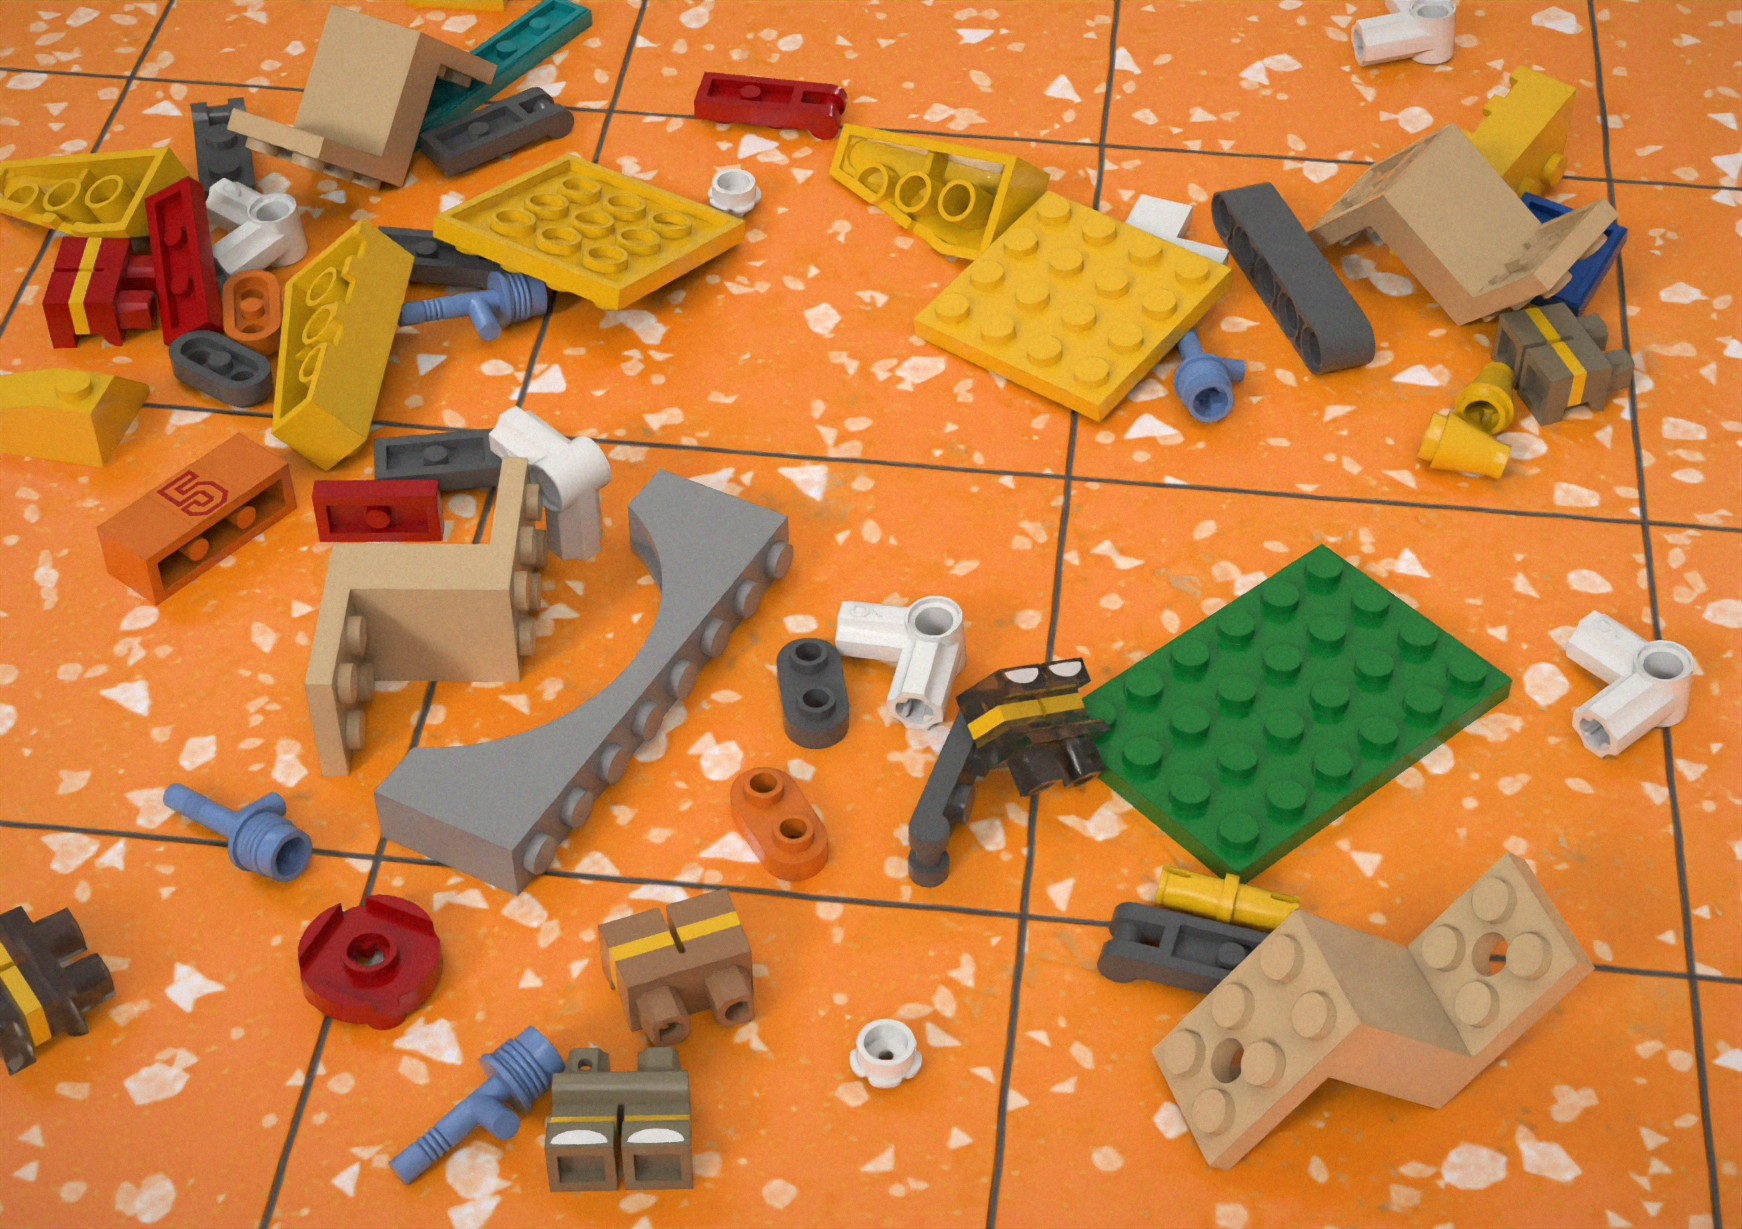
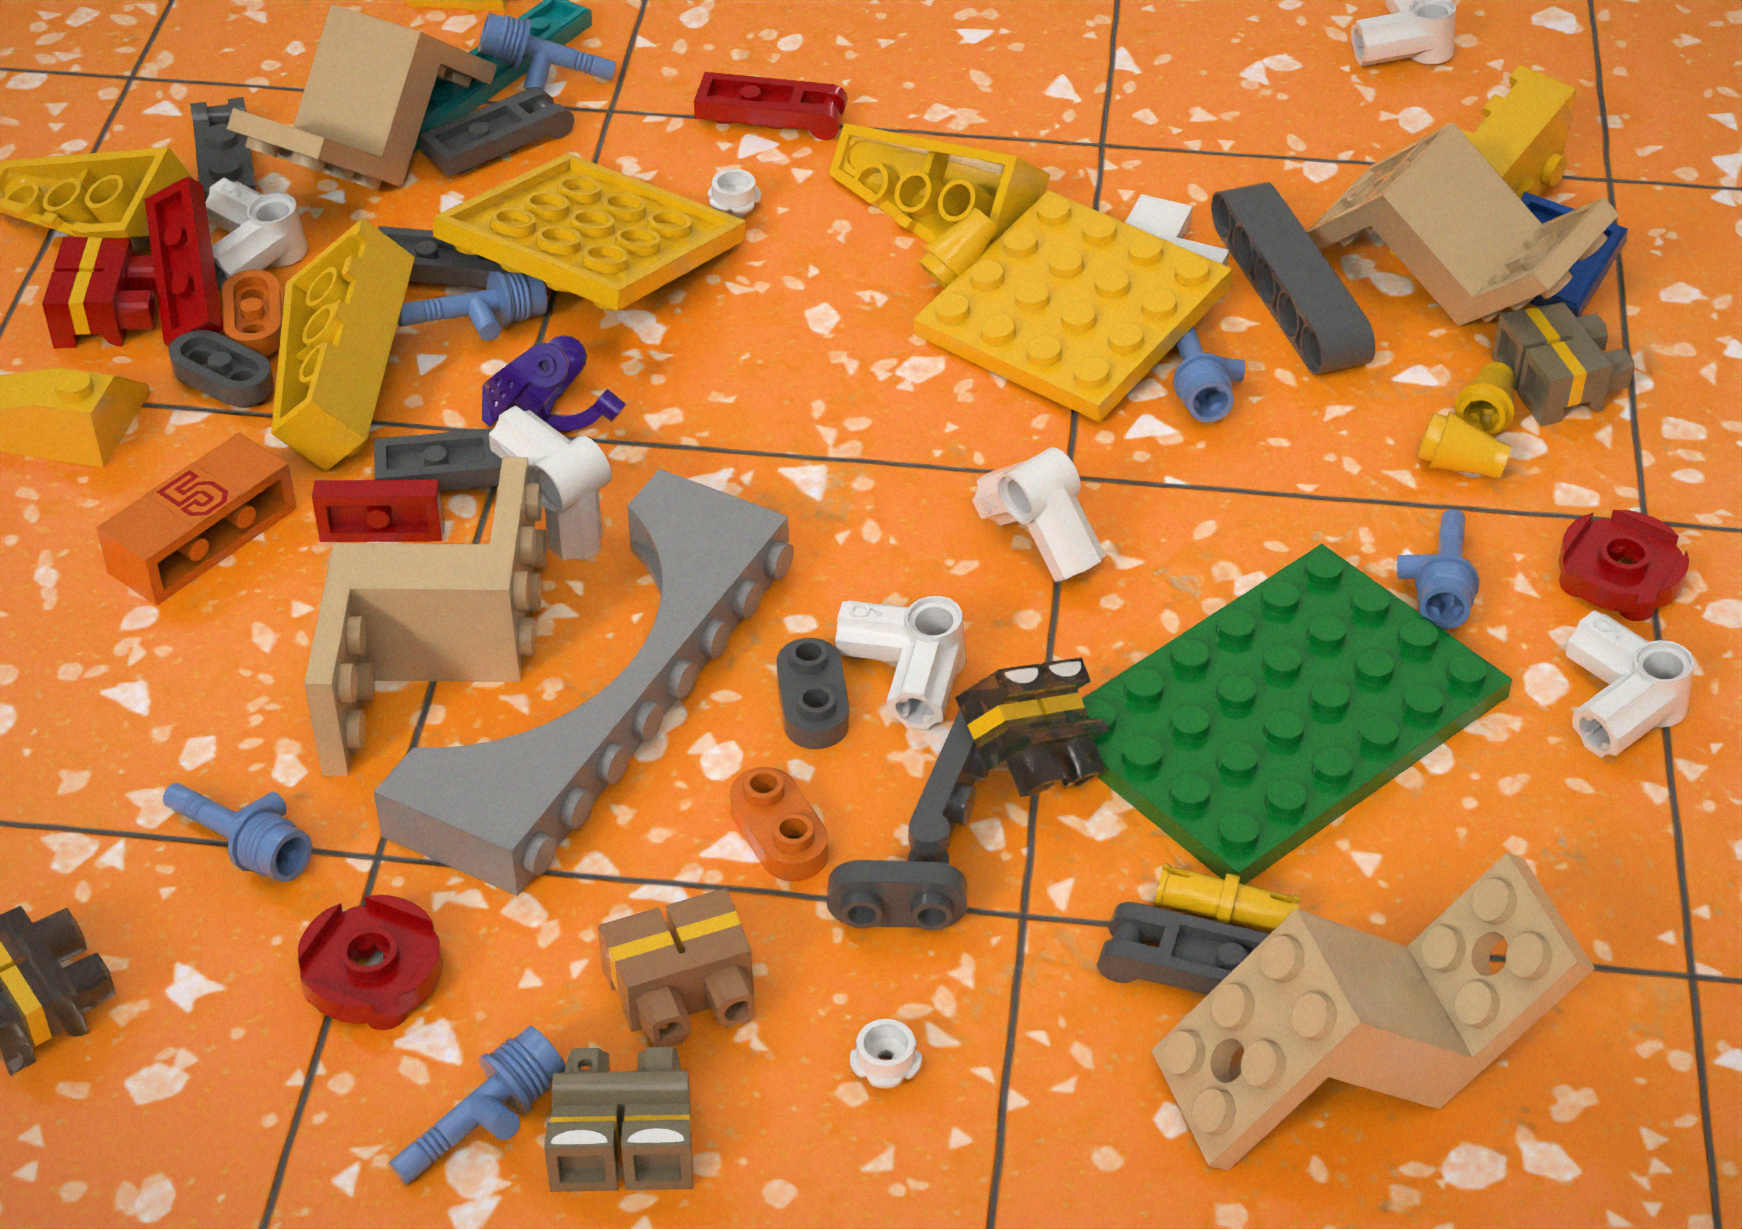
(509, 40): none -> medium blue piece
(539, 380): none -> dark purple helmet
(897, 894): none -> dark grey plate
(958, 247): none -> yellow cone
(1044, 498): none -> white piece
(1445, 579): none -> medium blue piece
(1634, 590): none -> red plate

